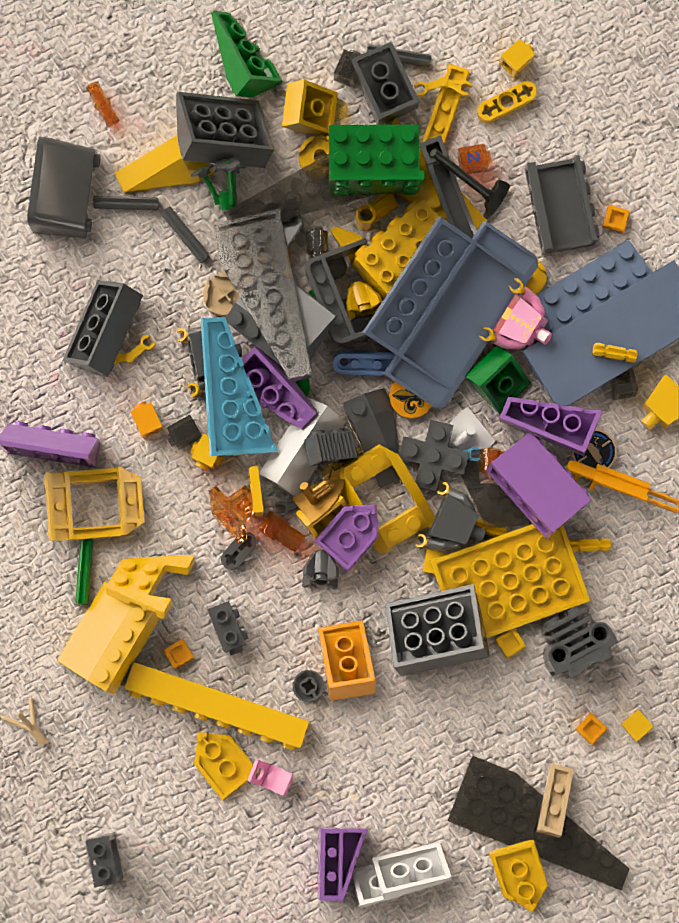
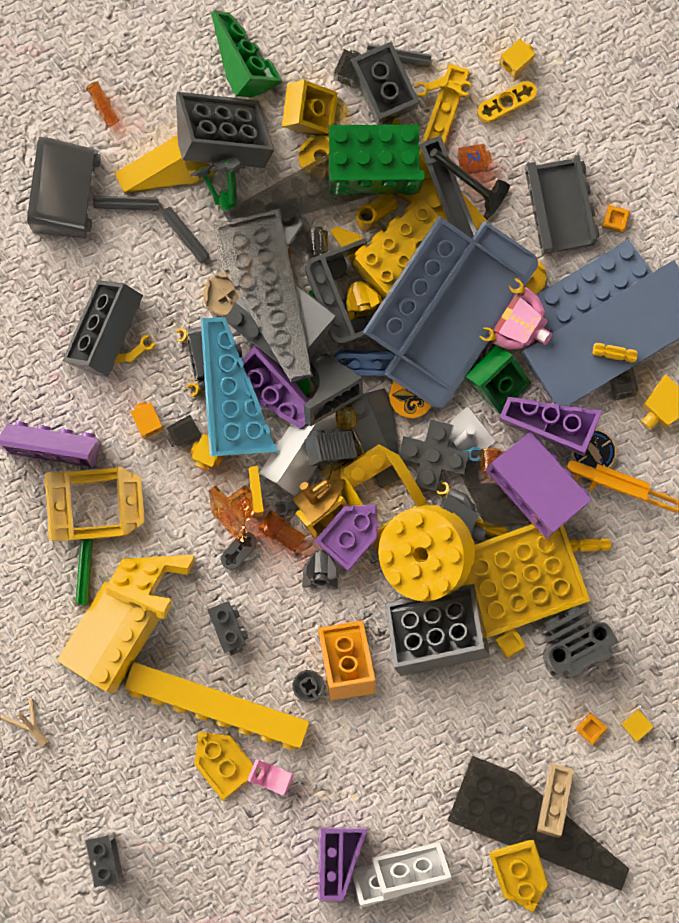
(178, 654): light orange tile -> none
(335, 386): none -> dark grey arch
(346, 417): none -> clear yellow tile
(448, 548): none -> yellow brick

